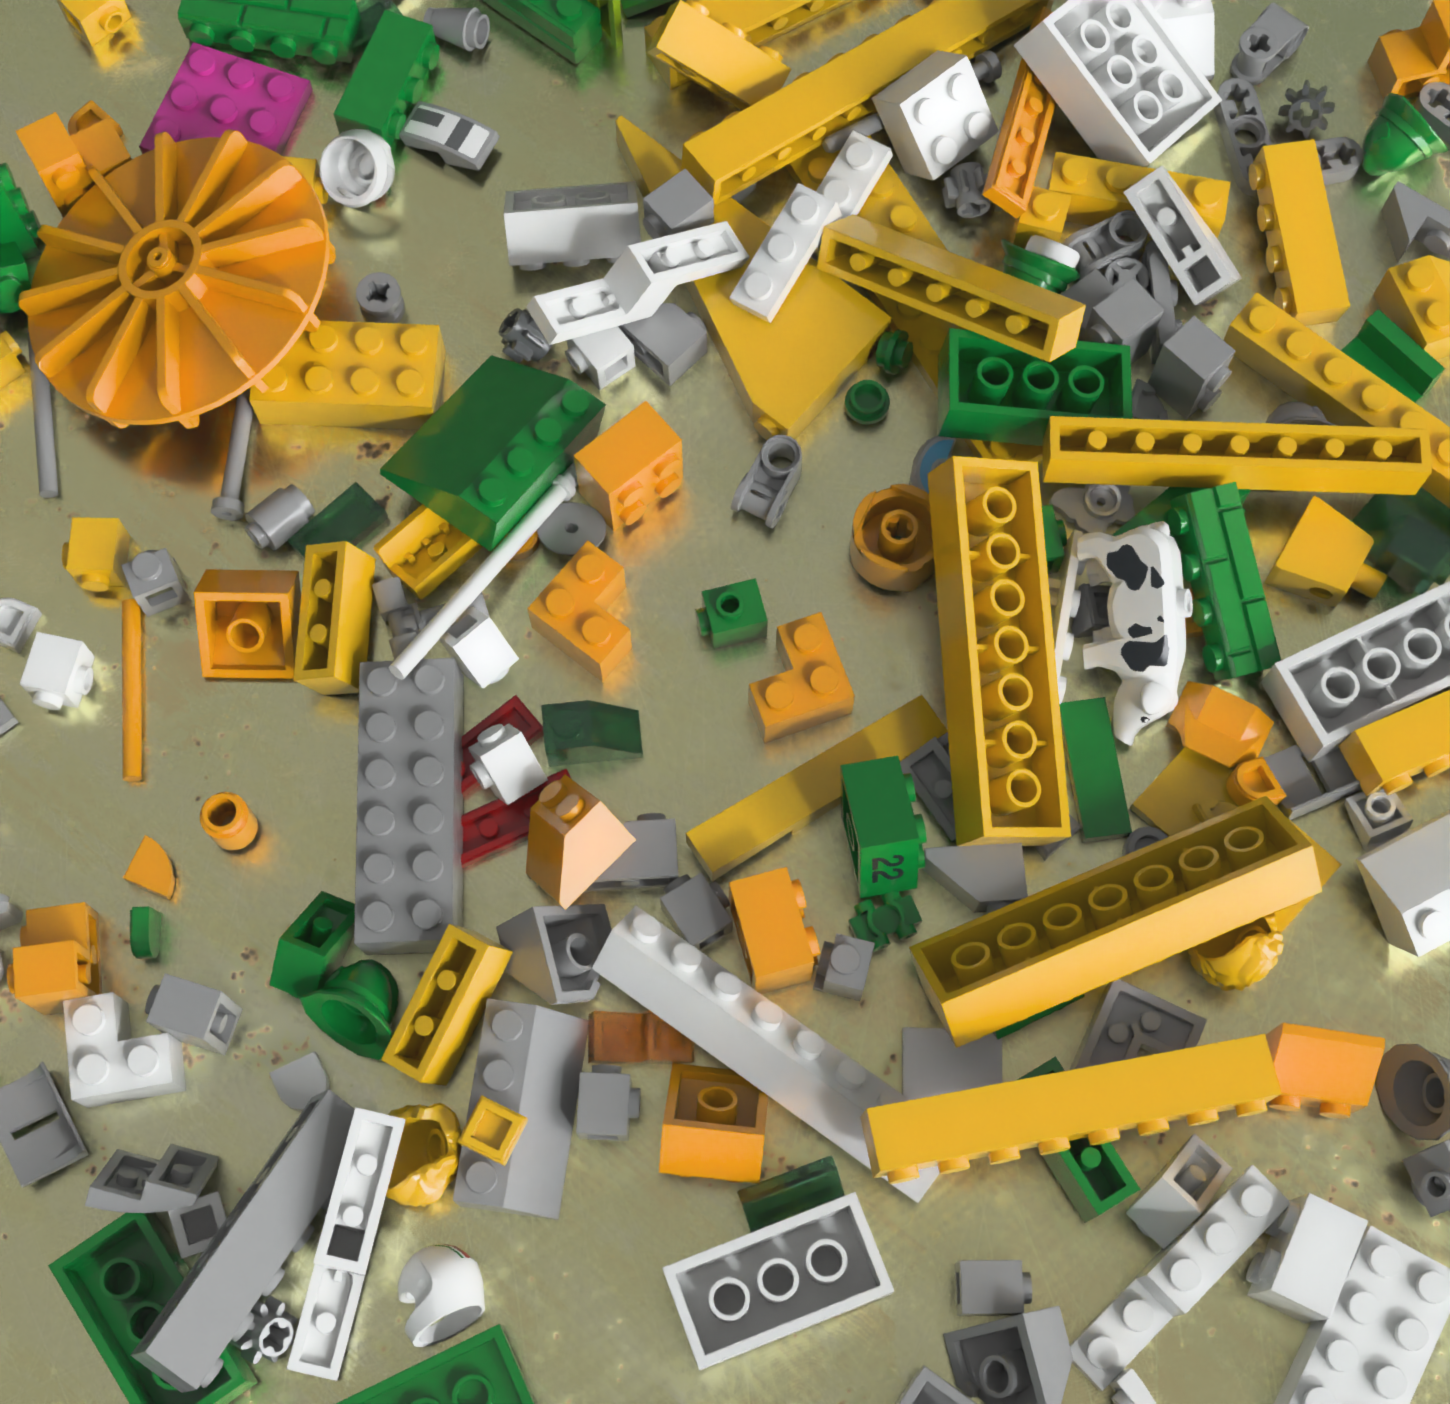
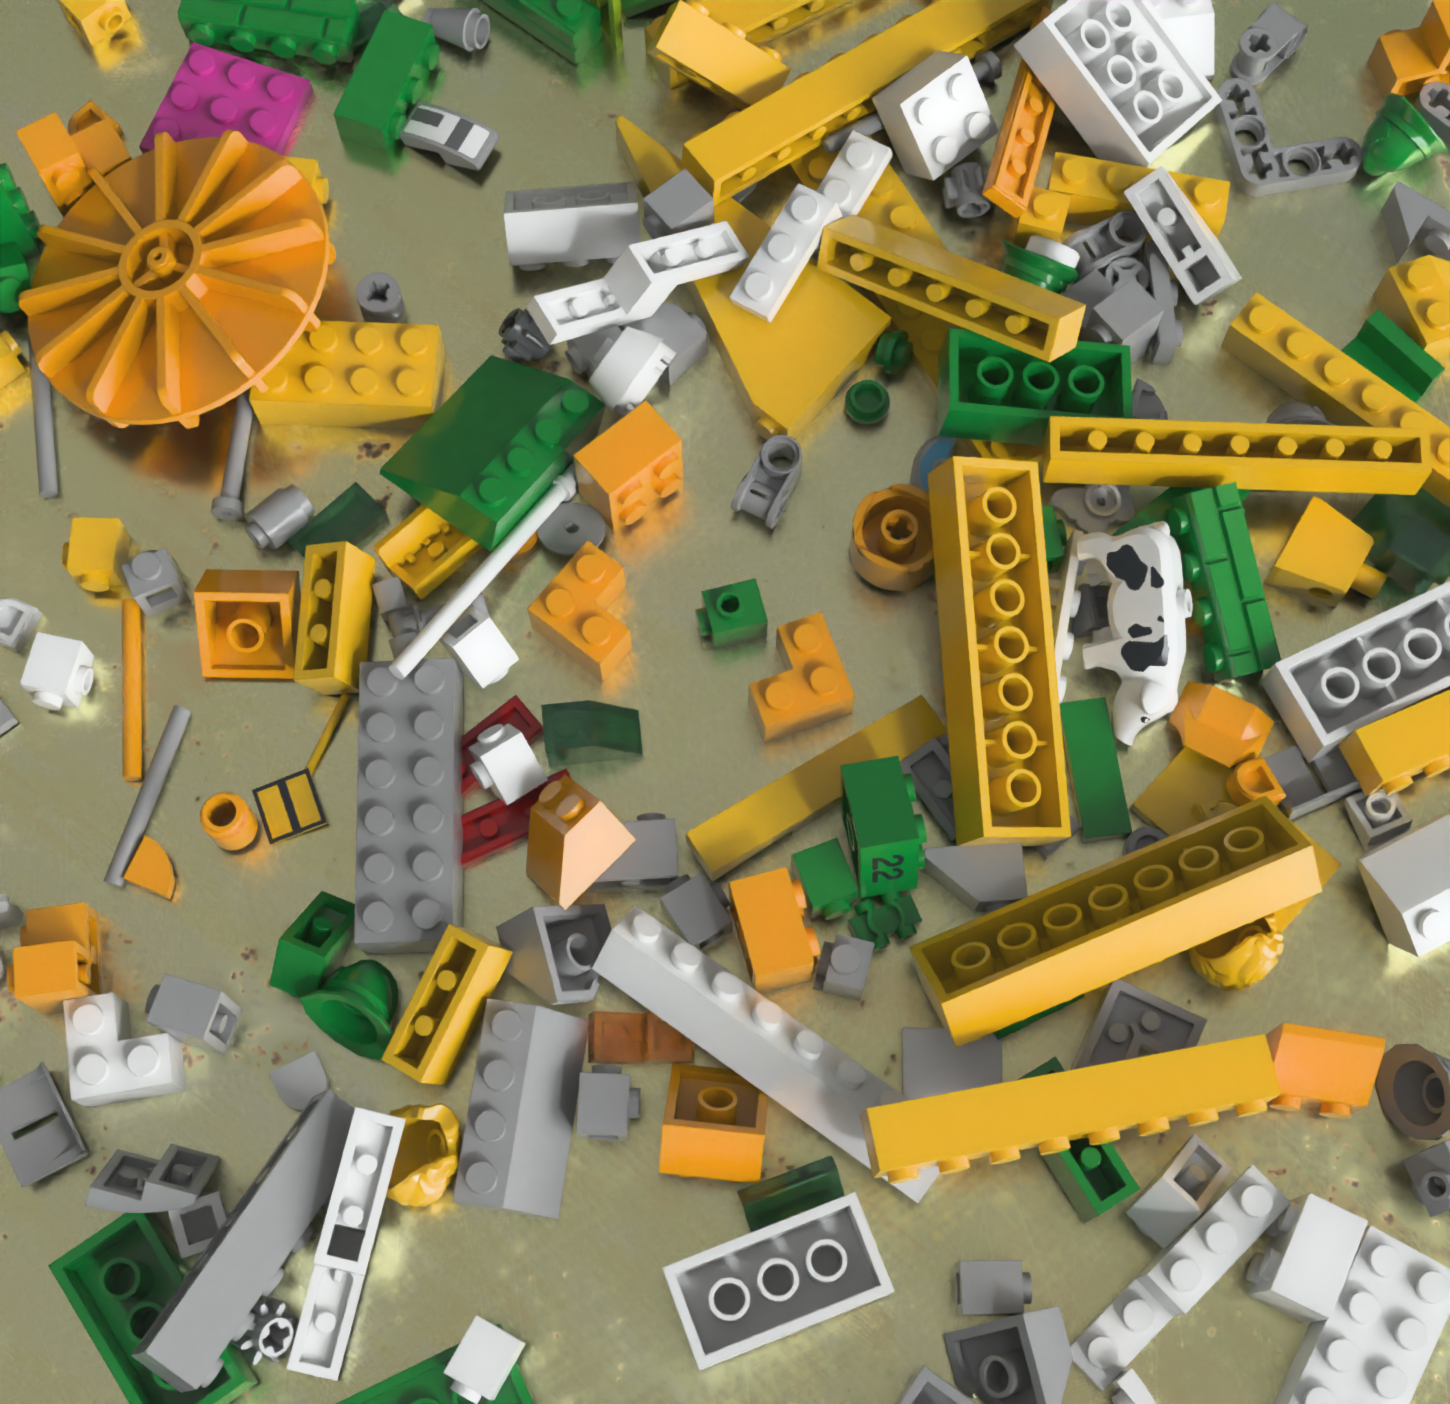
(145, 932): green tile -> none
(147, 796): none -> light grey bar
(292, 803): none -> piece
(358, 167): white helmet -> none
(441, 1284): white helmet -> none
(483, 1360): none -> white brick
(492, 1130): yellow tile -> none
(629, 368): none -> white cone
(825, 879): none -> green brick
(1192, 368): light grey brick -> none
(1299, 232): yellow brick -> none
(1317, 104): dark grey gear -> none

